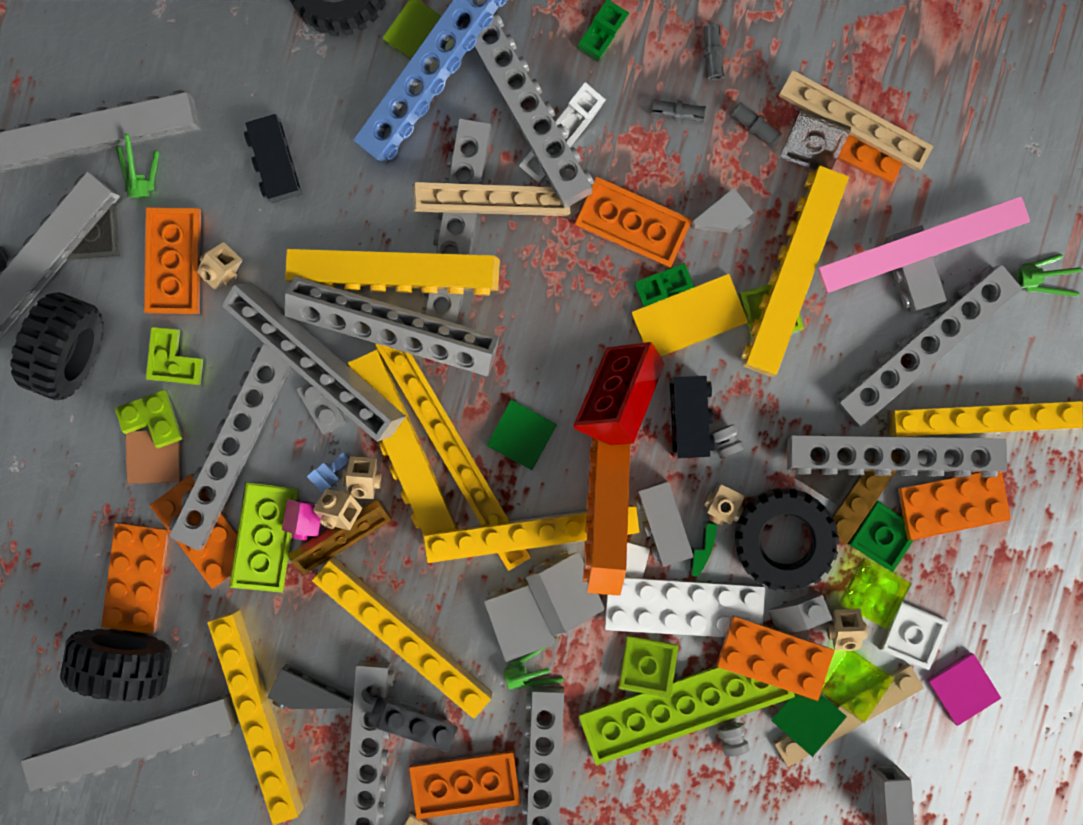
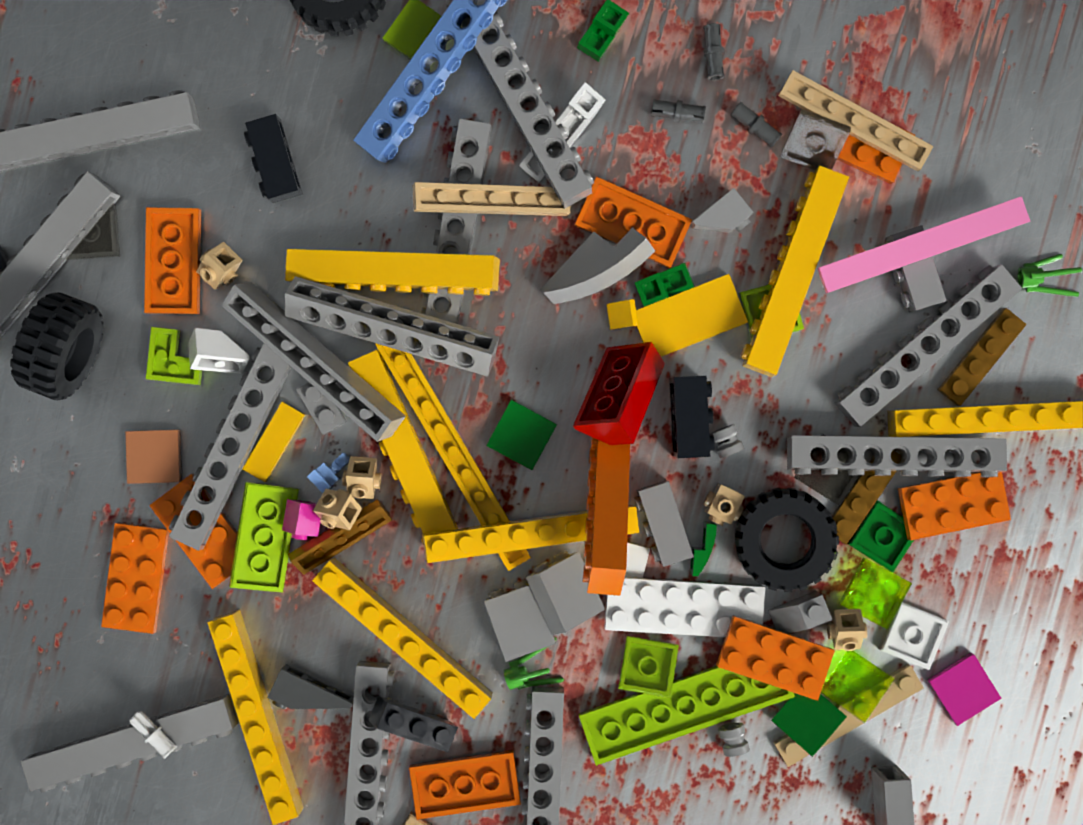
(115, 665): black tyre -> none
(136, 185): bright green plant -> none
(153, 412): lime plate -> none
(153, 734): none -> white axle
(215, 352): none -> white slope
(274, 442): none -> yellow tile
(597, 266): none -> light grey slope
(622, 314): none -> yellow tile
(982, 356): none -> pearl gold plate

